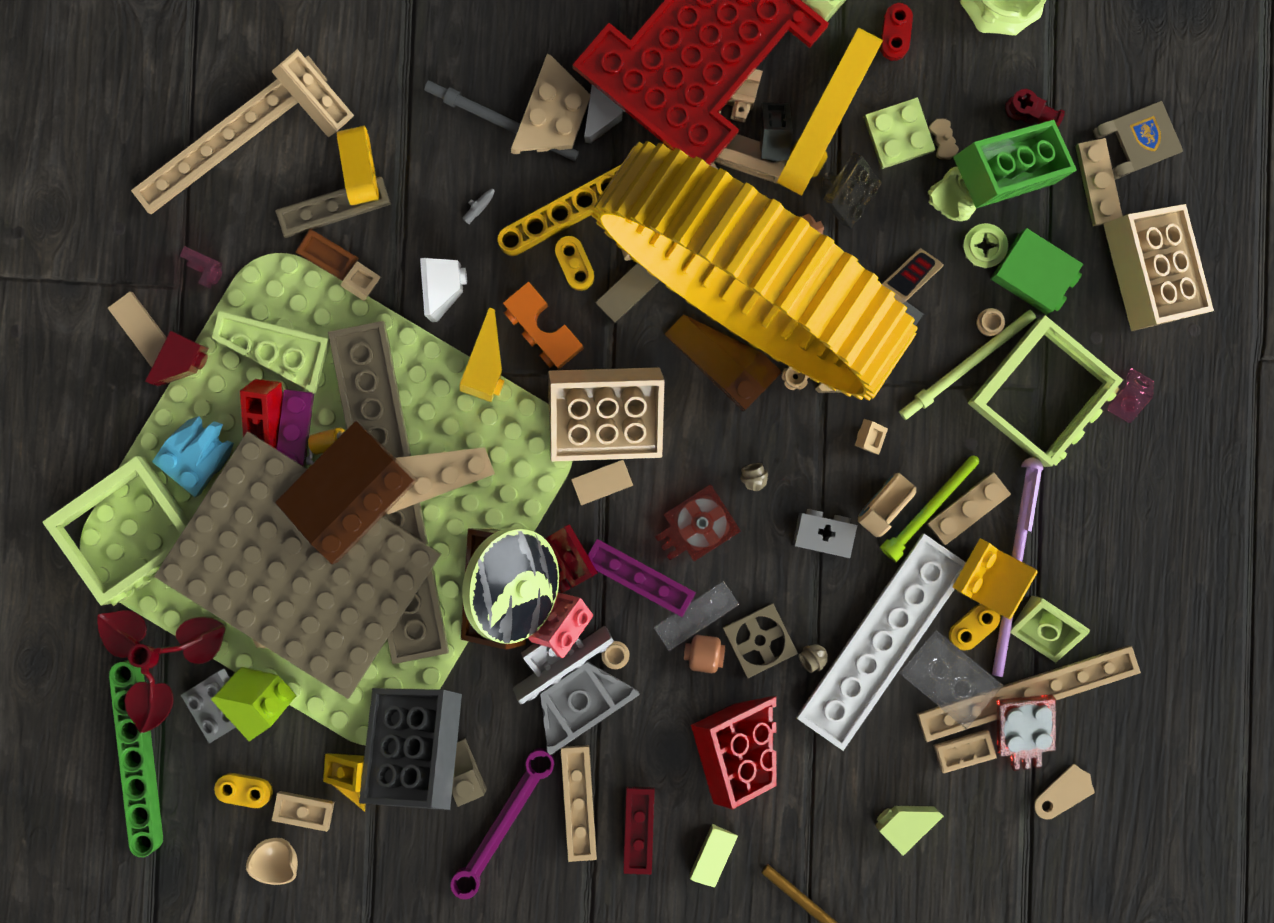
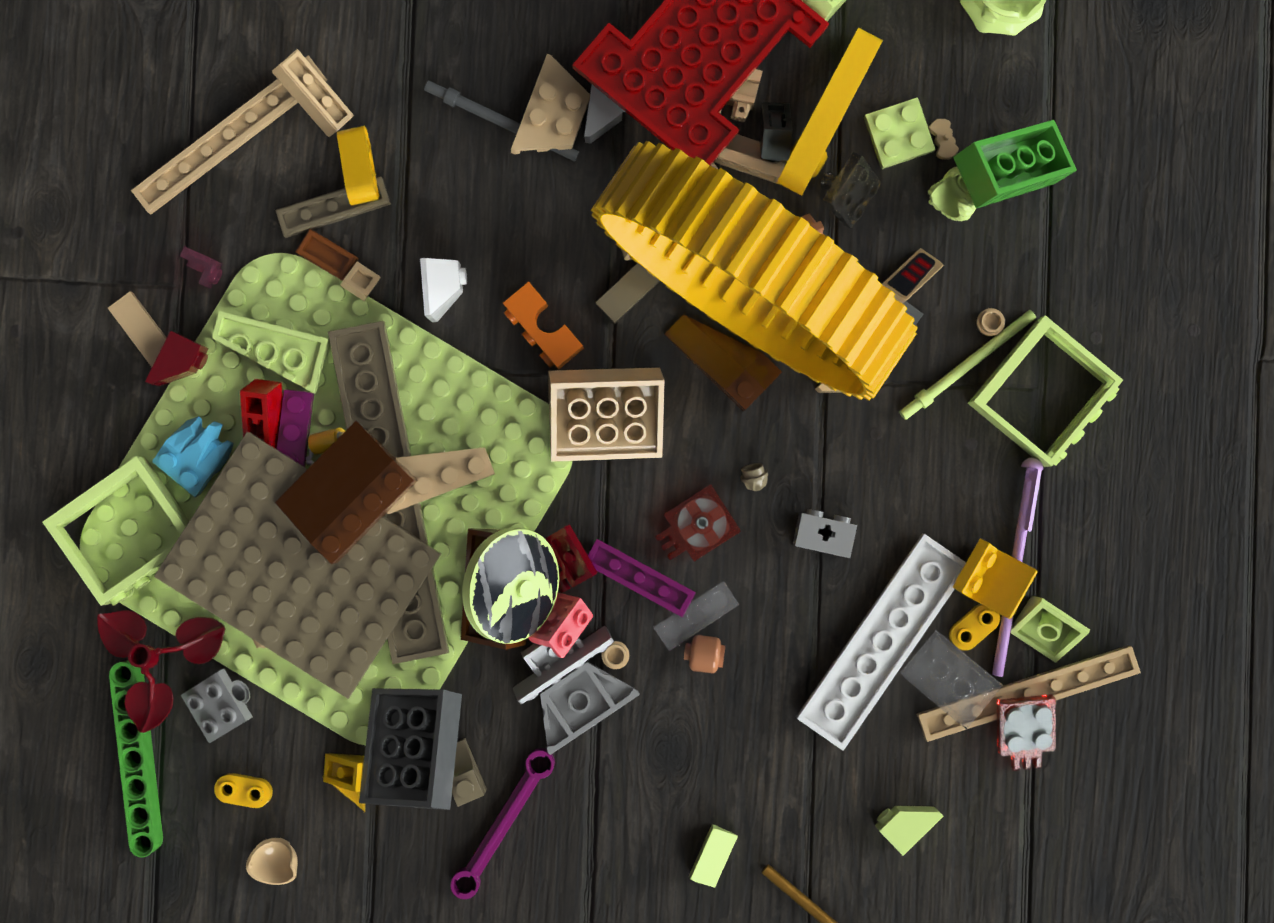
(253, 700): lime slope -> none
(303, 811): tan plate -> none
(478, 206): light grey helmet -> none
(484, 367): yellow slope -> none
(545, 216): yellow beam -> none
(574, 264): yellow plate -> none
(578, 803): tan plate -> none
(602, 482): tan tile -> none
(639, 830): dark red plate -> none
(738, 751): red wedge -> none
(769, 660): dark tan piece -> none
(792, 384): tan plate -> none
(813, 657): dark tan plate -> none
(871, 436): tan plate -> none
(886, 505): tan animal -> none
(894, 547): lime piece -> none
(896, 30): red plate -> none
(965, 751): tan plate -> none
(968, 508): tan plate -> none
(993, 236): yellowish green gear -> none
(1033, 109): dark red connector -> none
(1037, 272): bright green brick -> none
(1064, 792): tan piece -> none
(1098, 181): tan plate -> none
(1132, 397): clear pink bracket -> none
(1144, 137): dark tan flag -> none
(1158, 266): tan slope -> none

